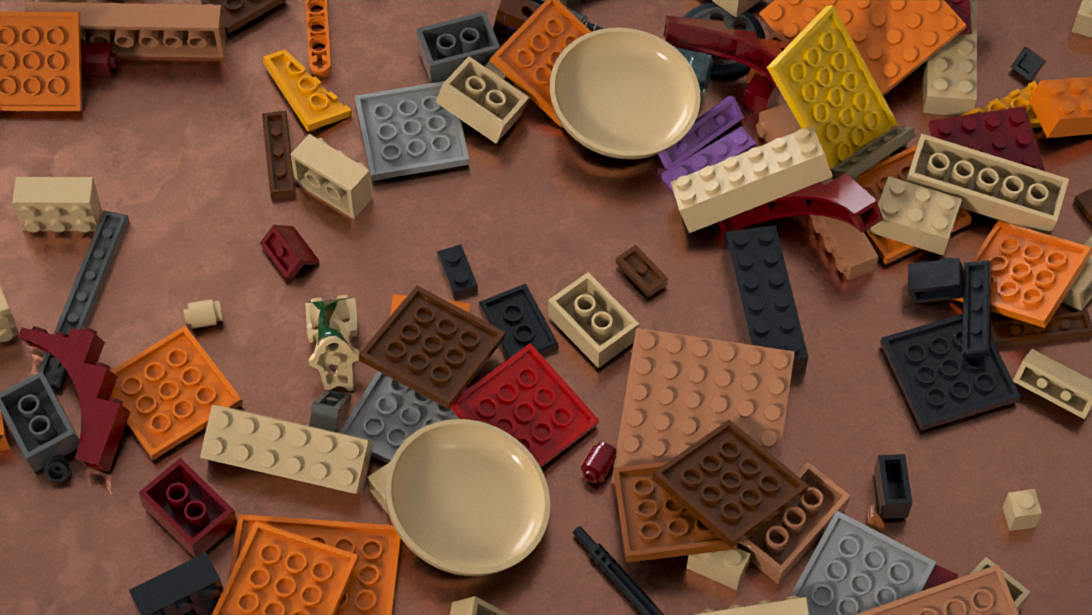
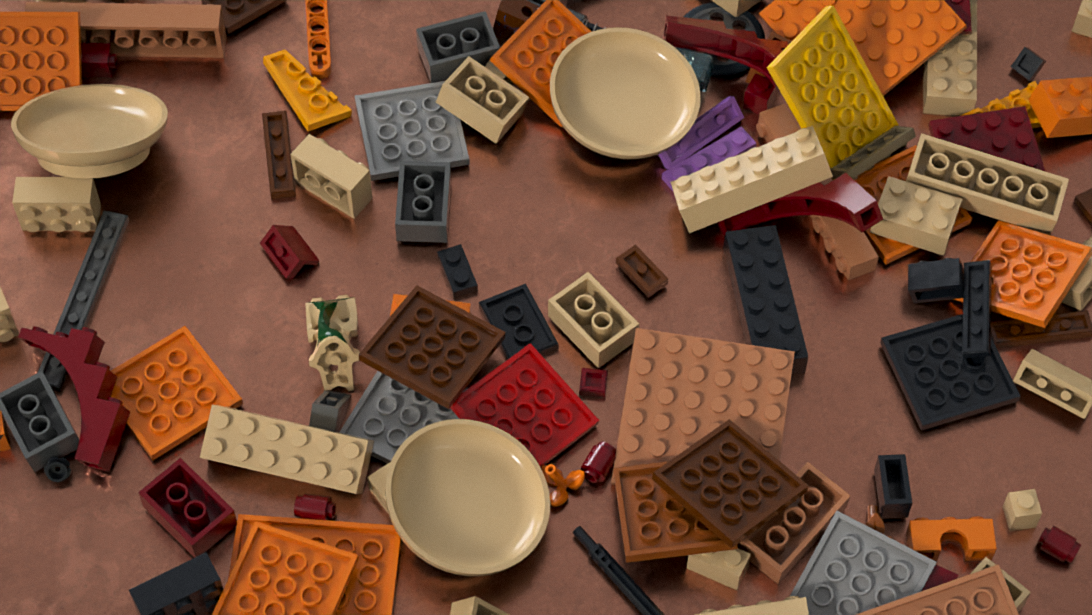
(90, 129): none -> tan dish
(203, 313): tan brick -> none
(314, 507): none -> dark red brick
(423, 201): none -> dark grey brick
(555, 479): none -> orange plant
(593, 382): none -> dark red tile
(973, 535): none -> orange arch
(1059, 544): none -> dark red brick

